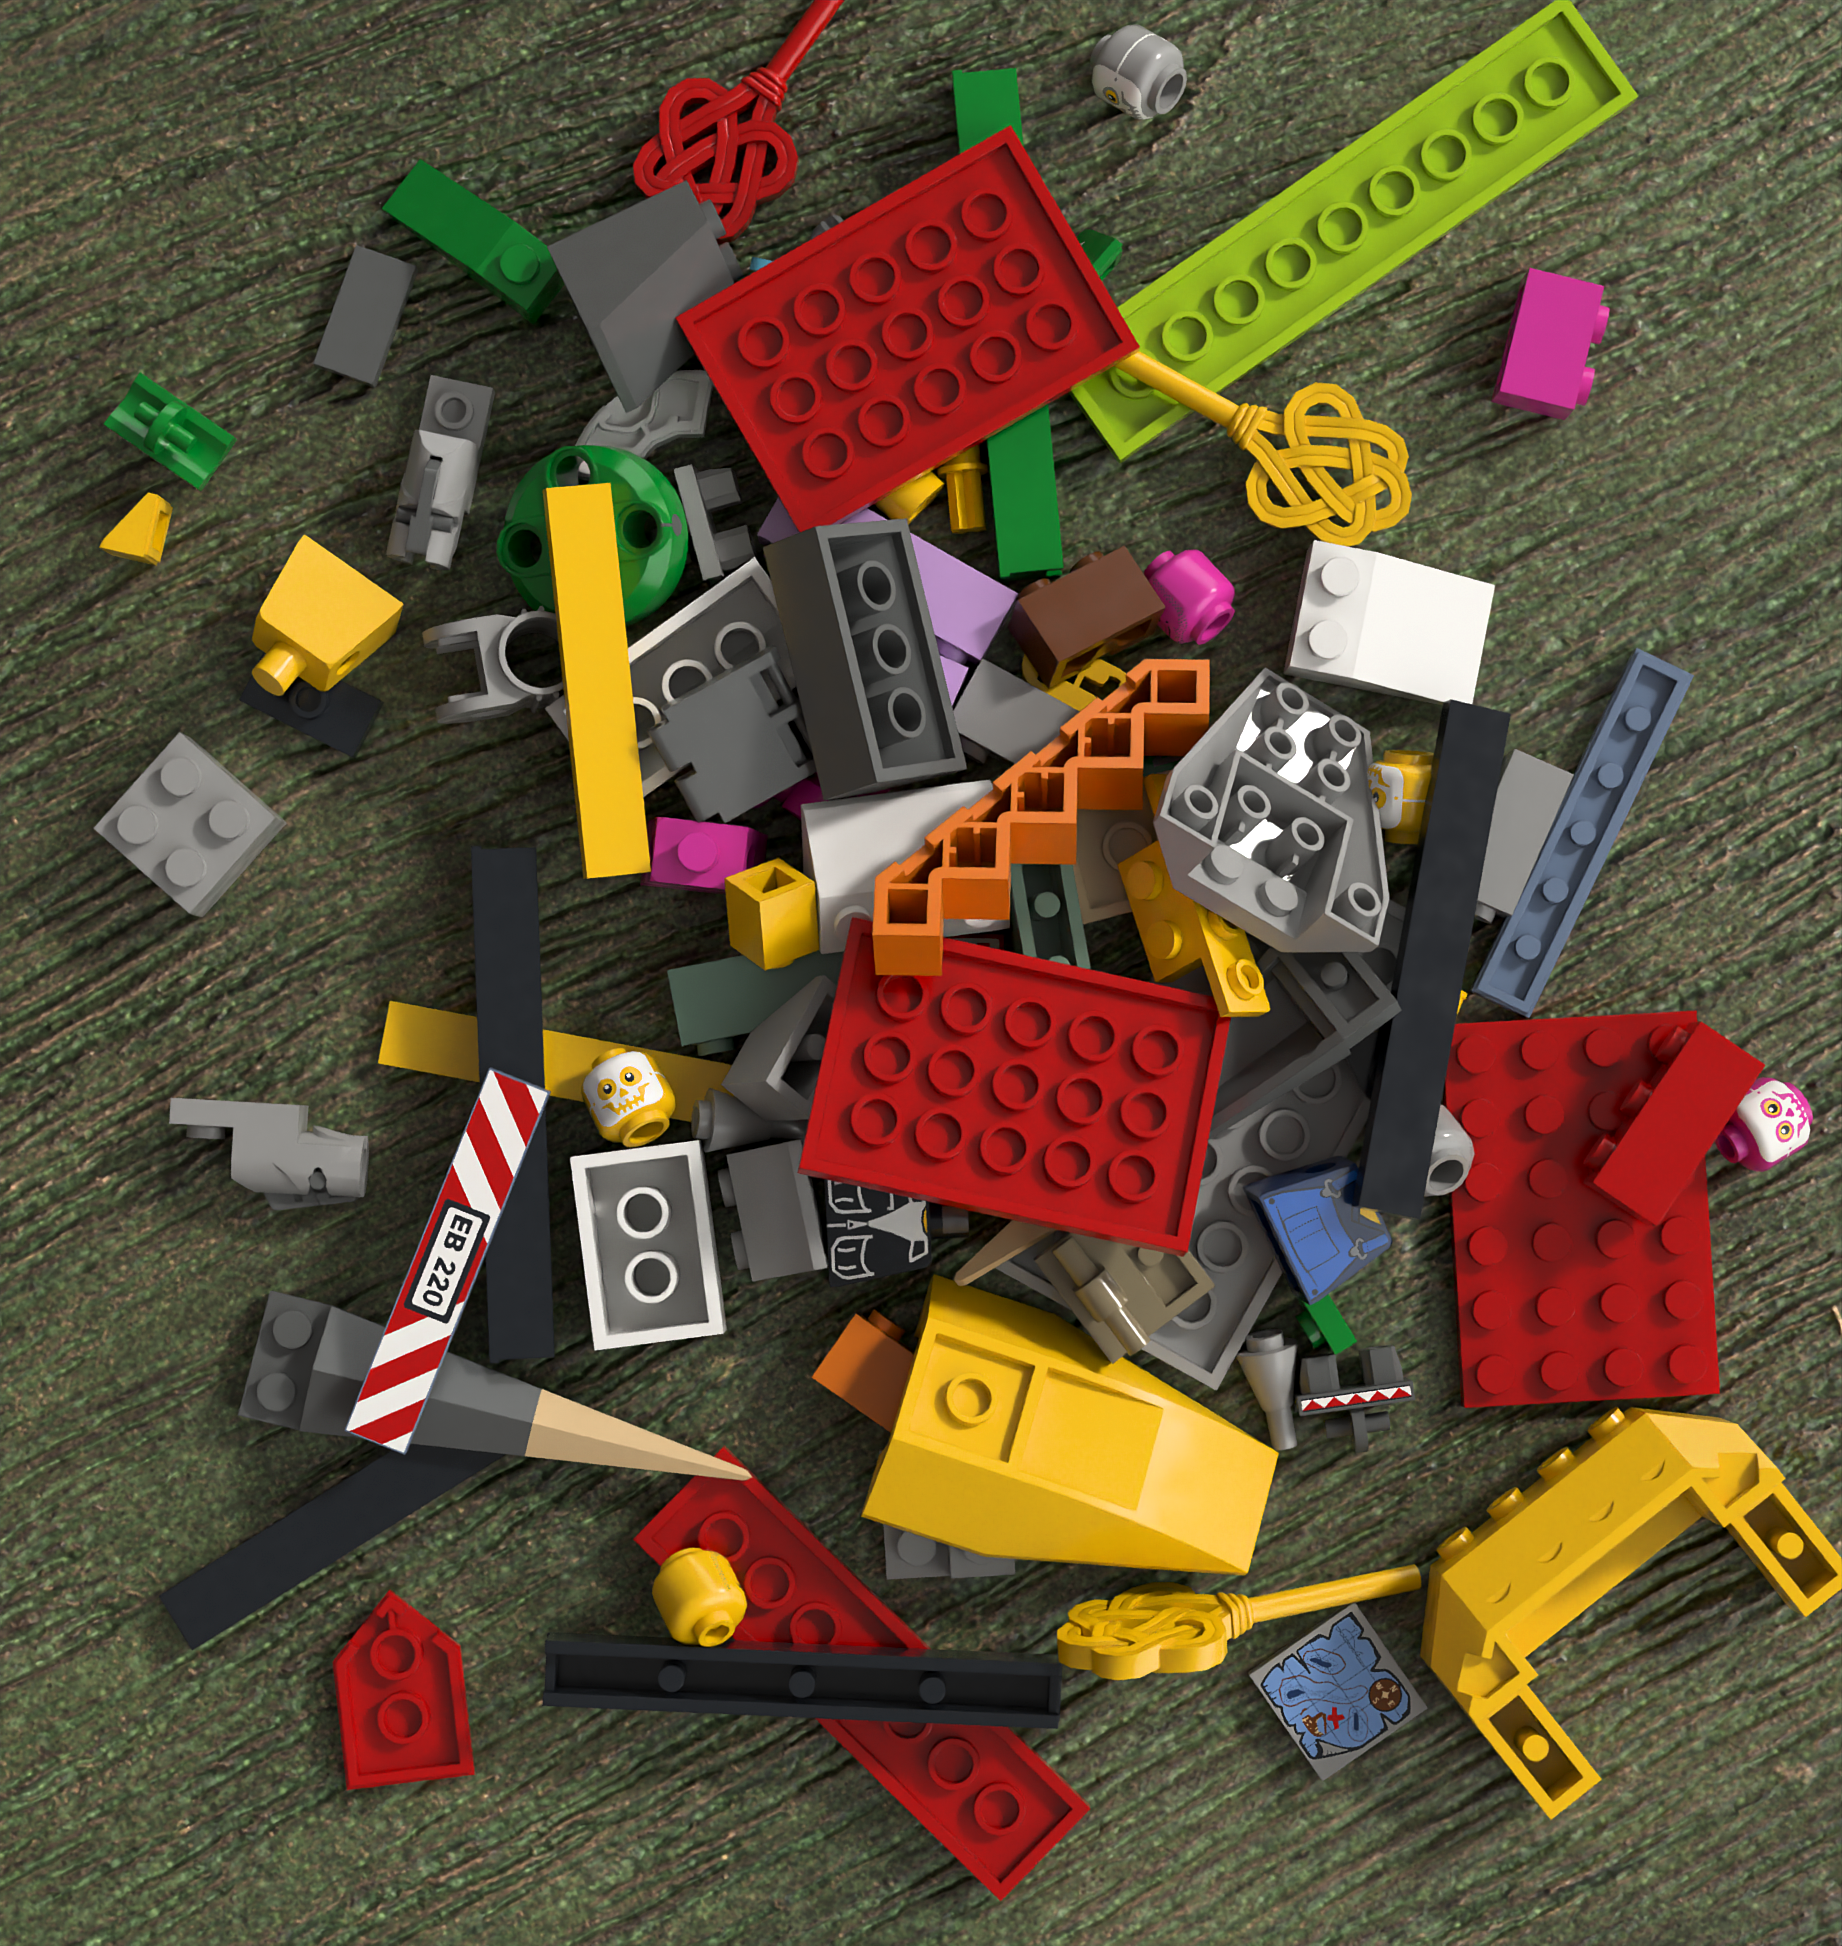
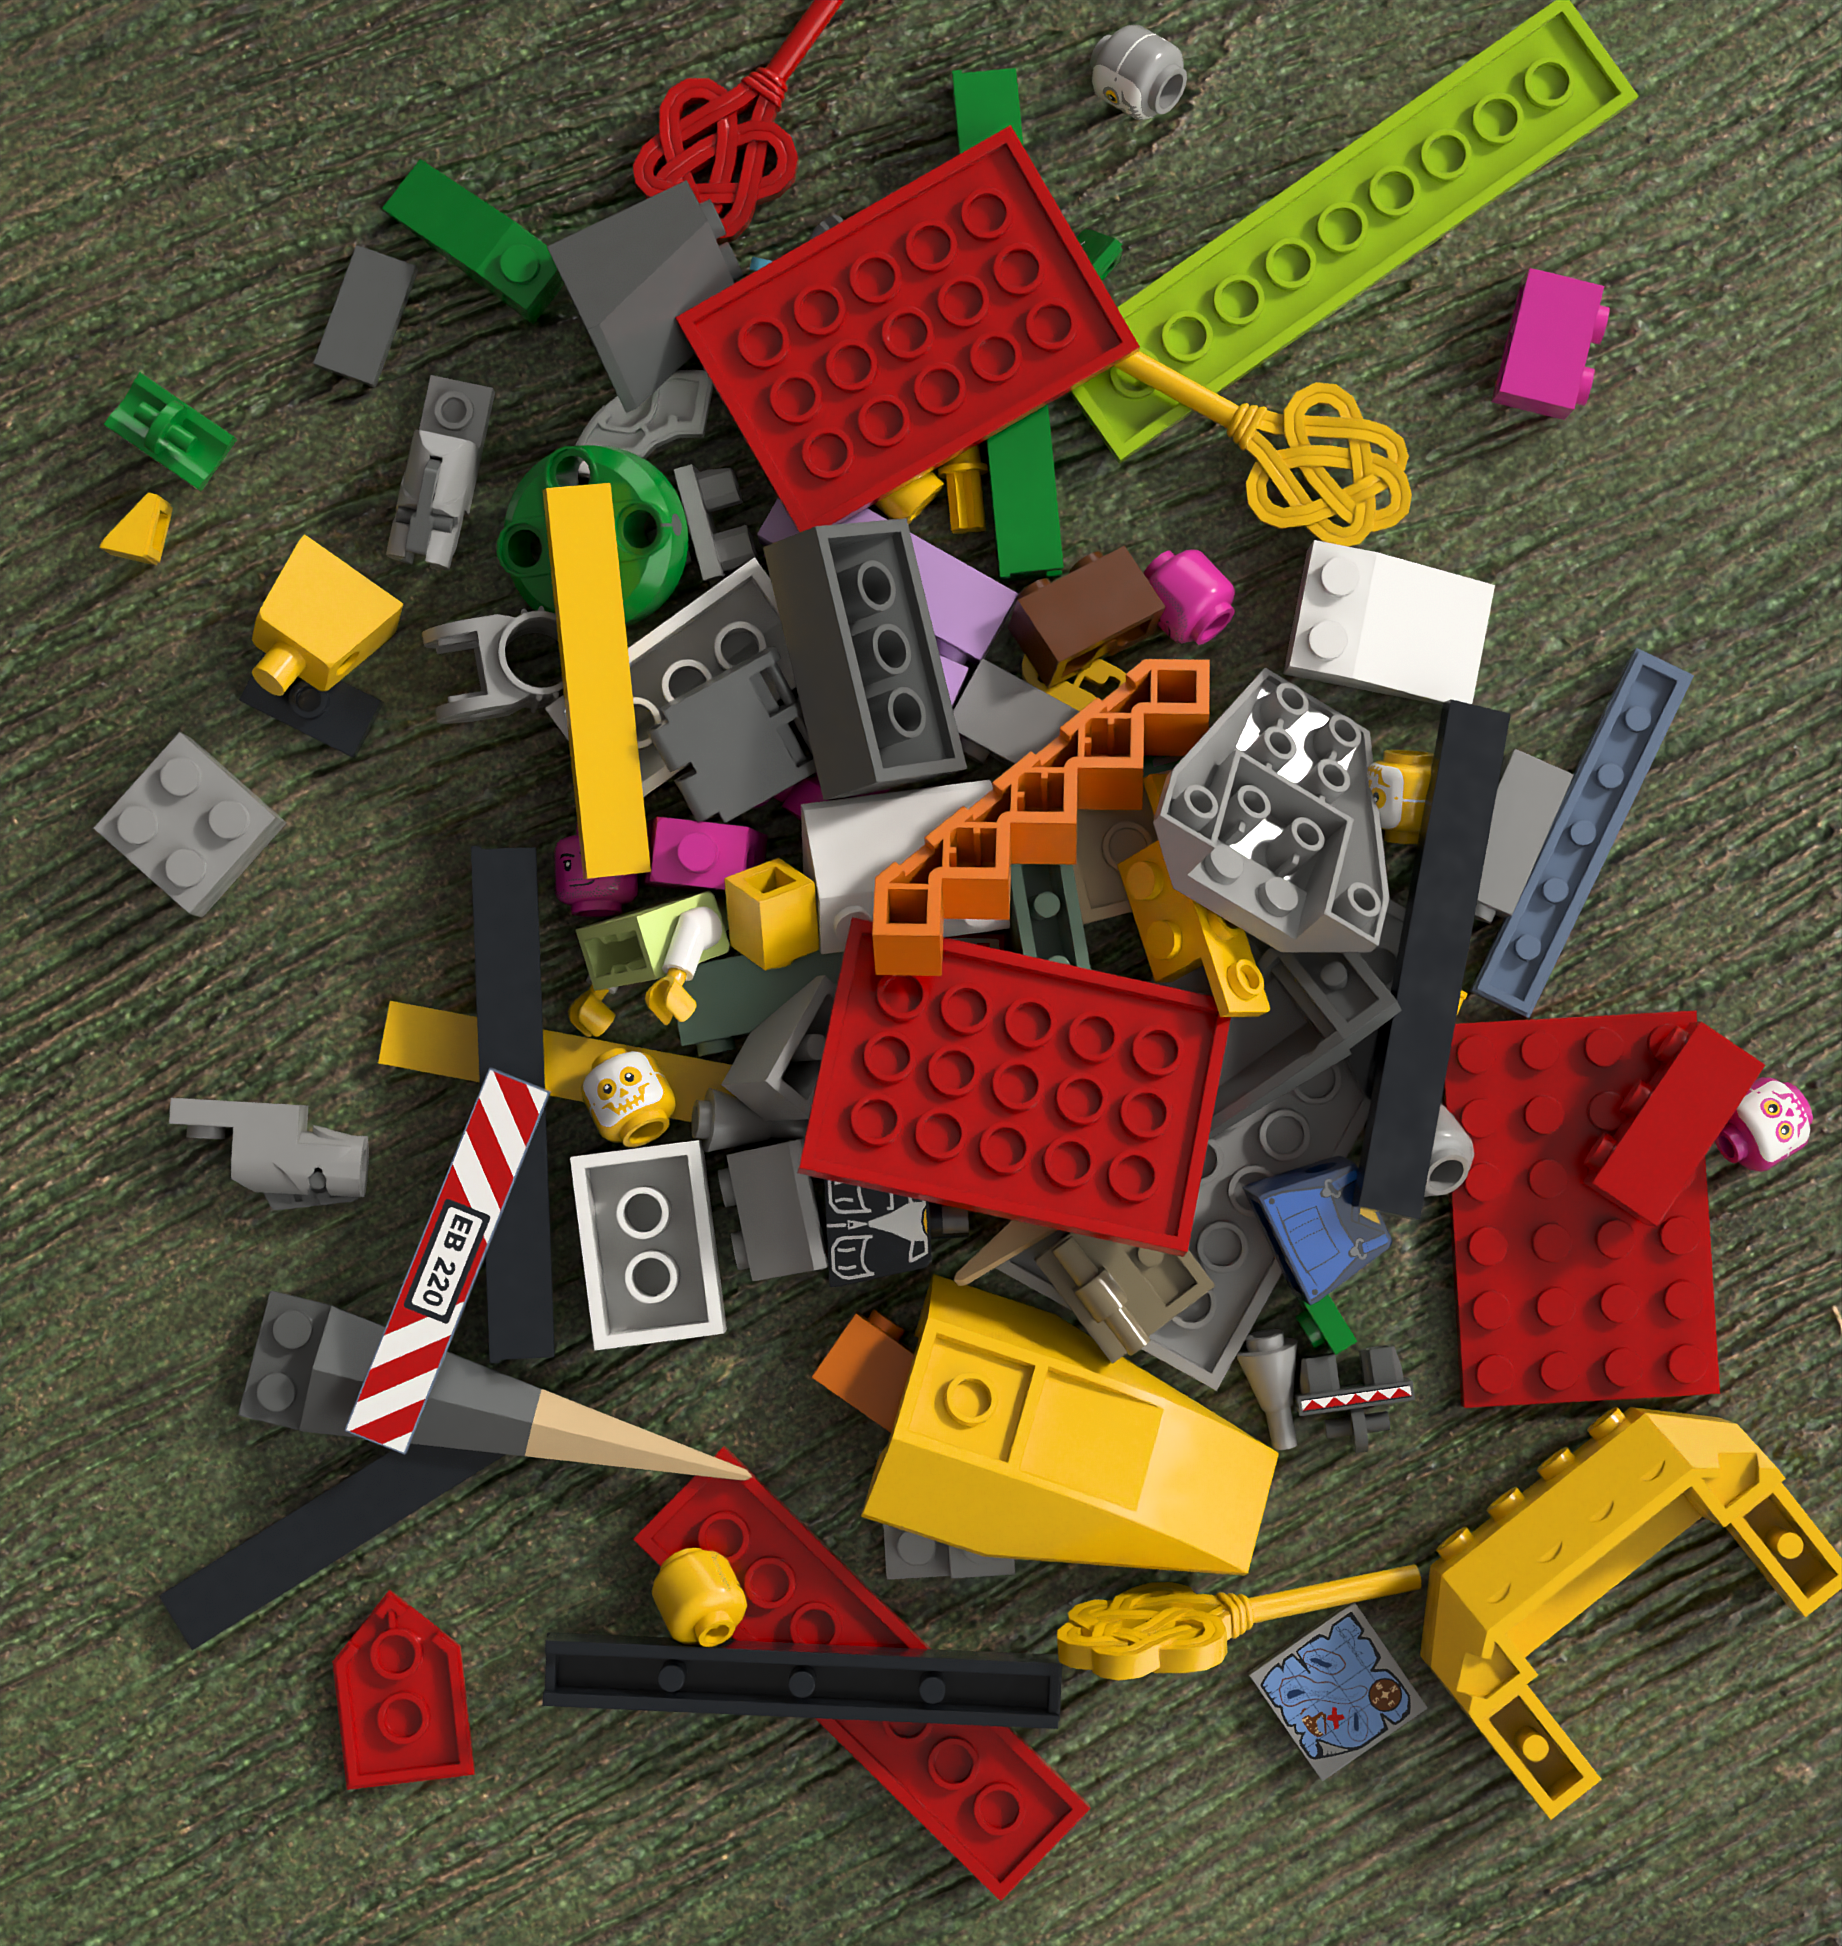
(589, 896): none -> dark pink head
(645, 946): none -> torso

